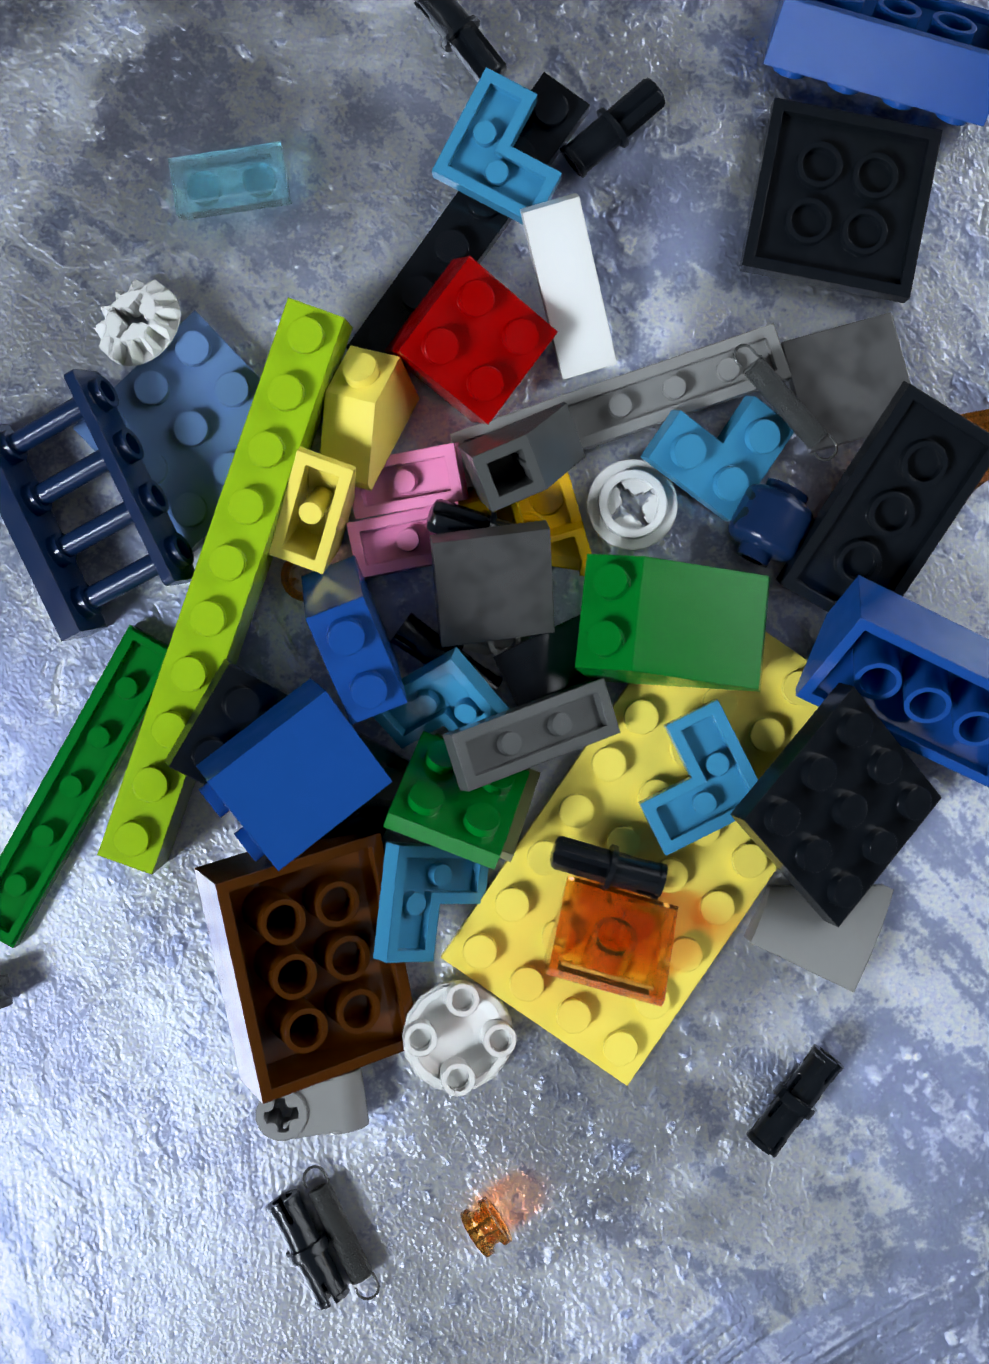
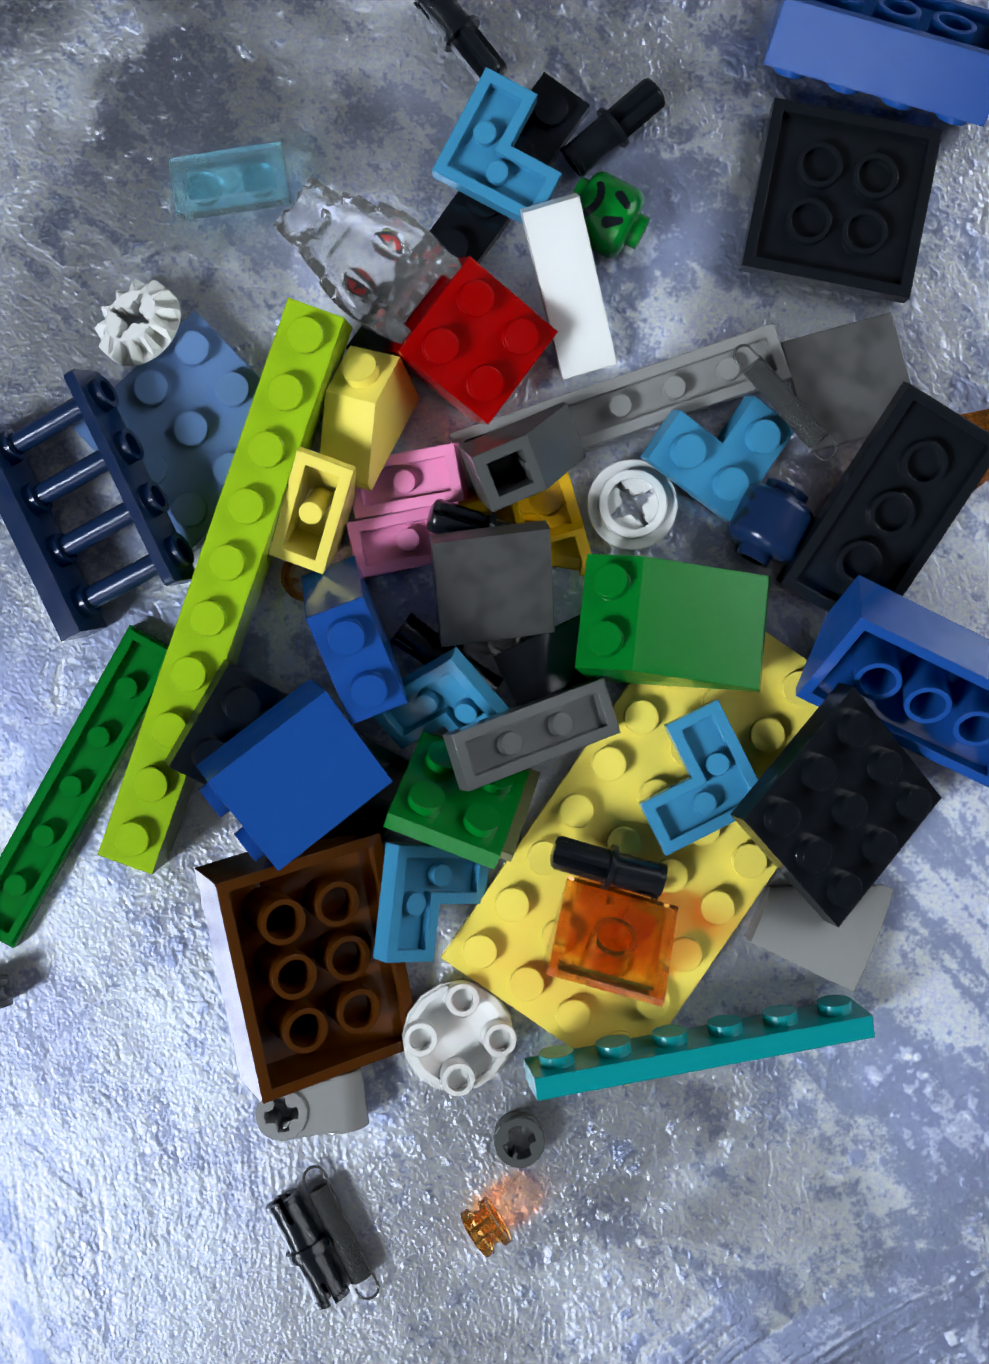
(366, 255): none -> clear animal
(501, 1137): none -> dark grey bush
(612, 213): none -> green head
(682, 1050): none -> teal plate
(794, 1100): black pin -> none

